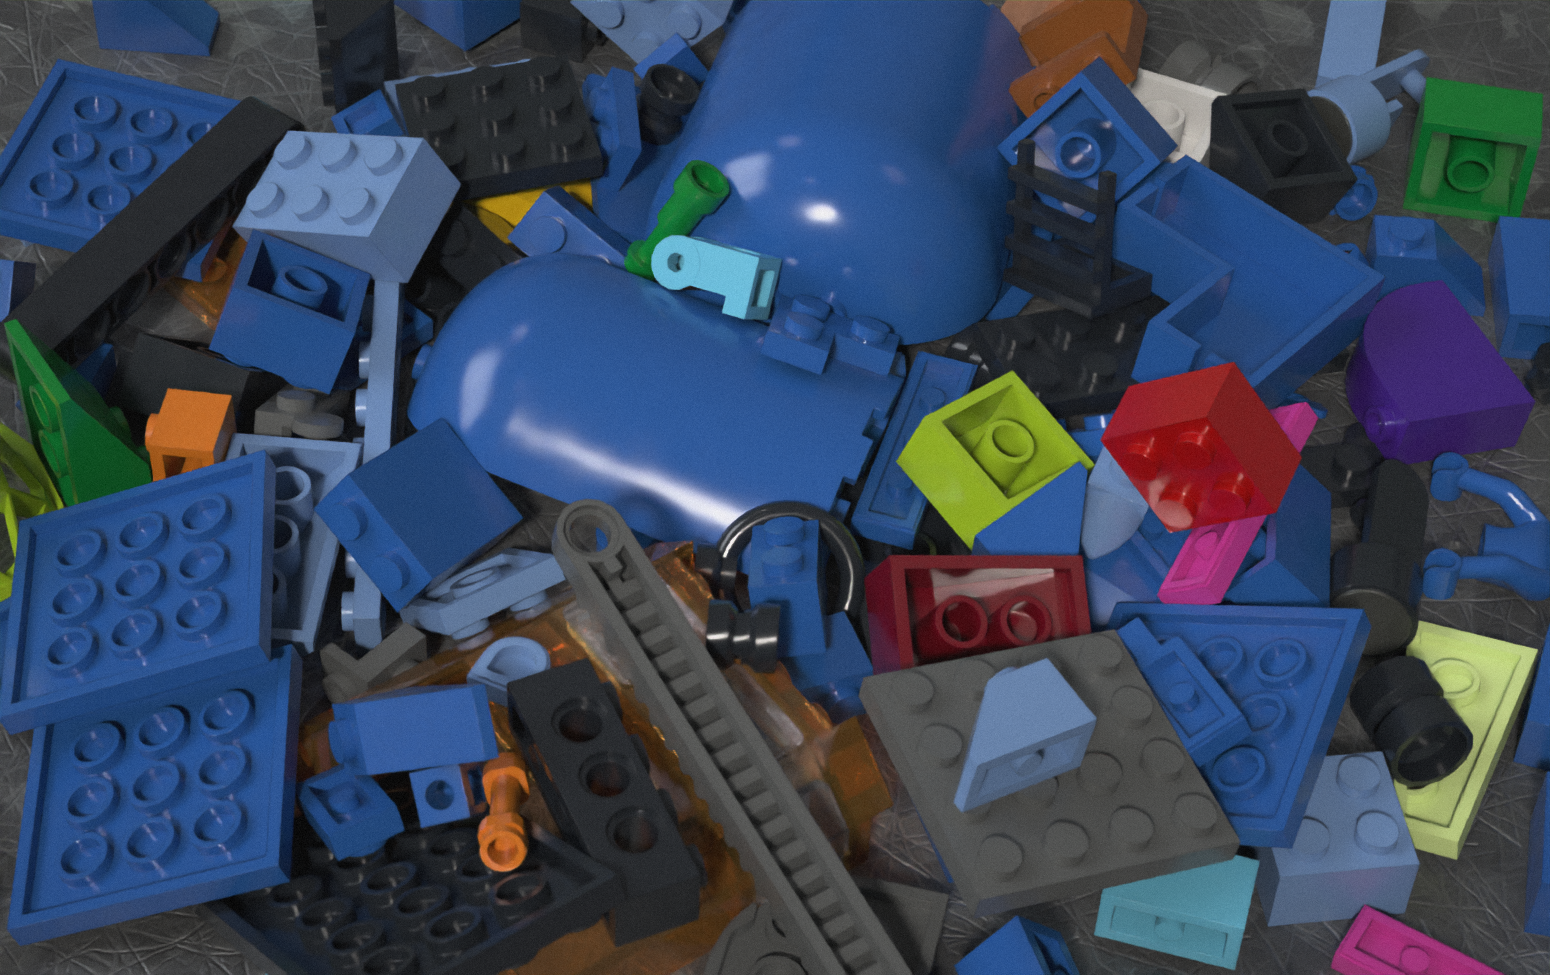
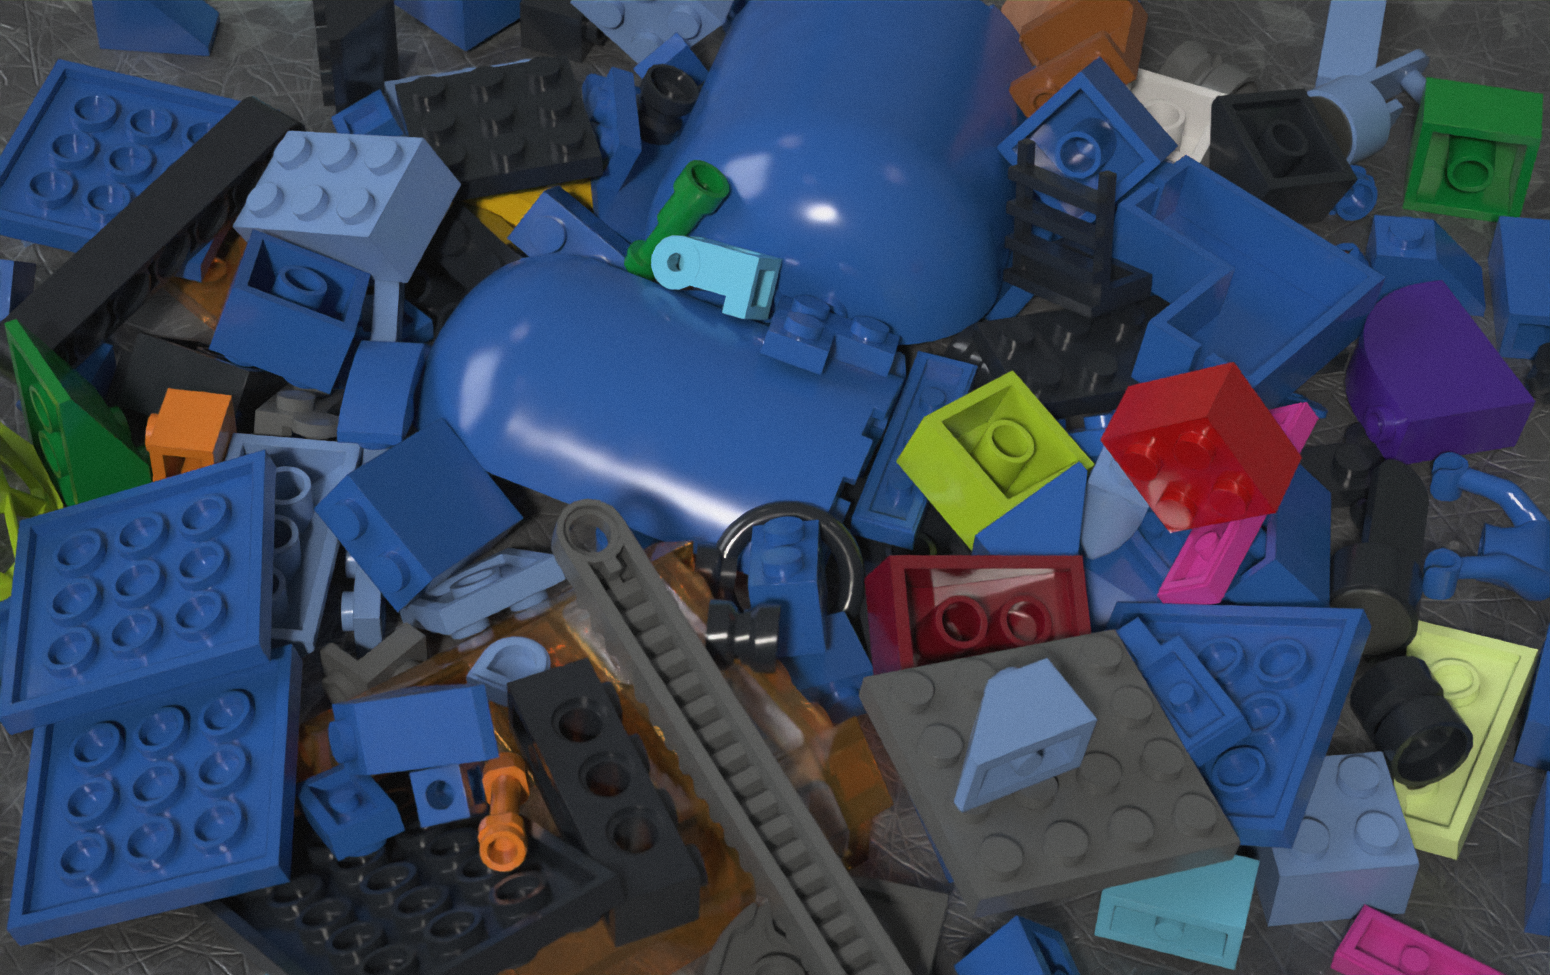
(379, 394): none -> blue slope

